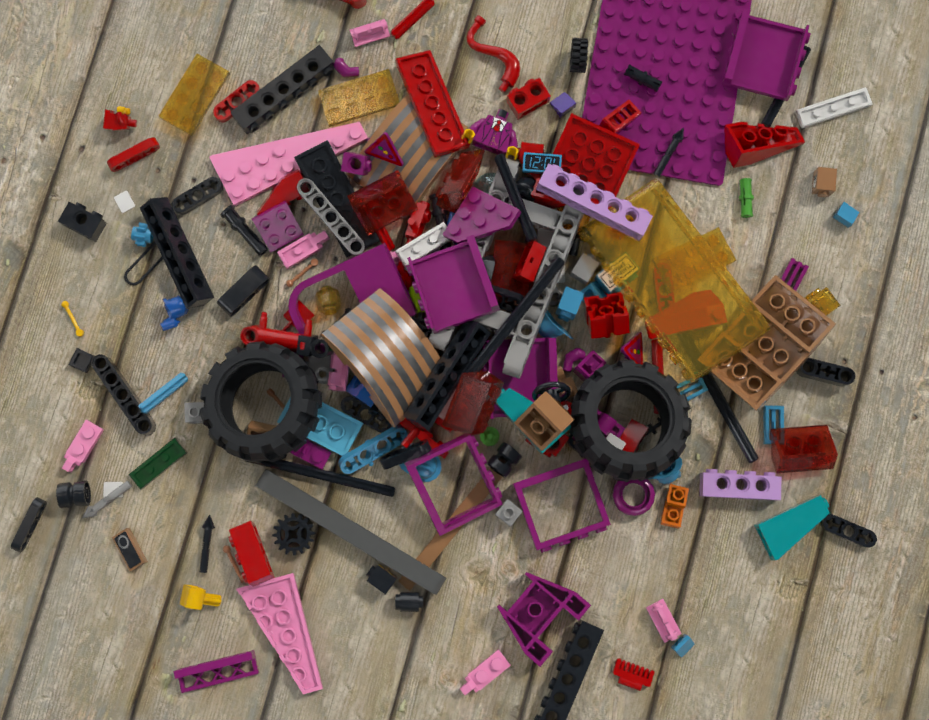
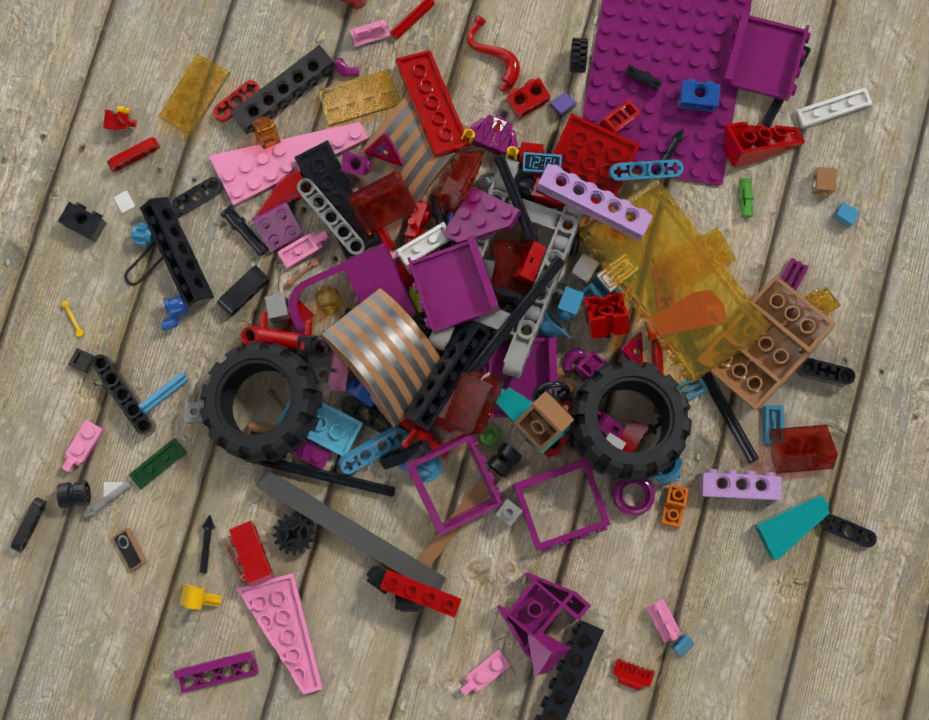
(265, 132): none -> clear orange brick
(277, 307): none -> light grey brick
(420, 593): none -> red brick
(545, 652): none -> magenta slope
(646, 170): none -> dark azure beam
(689, 100): none -> blue brick

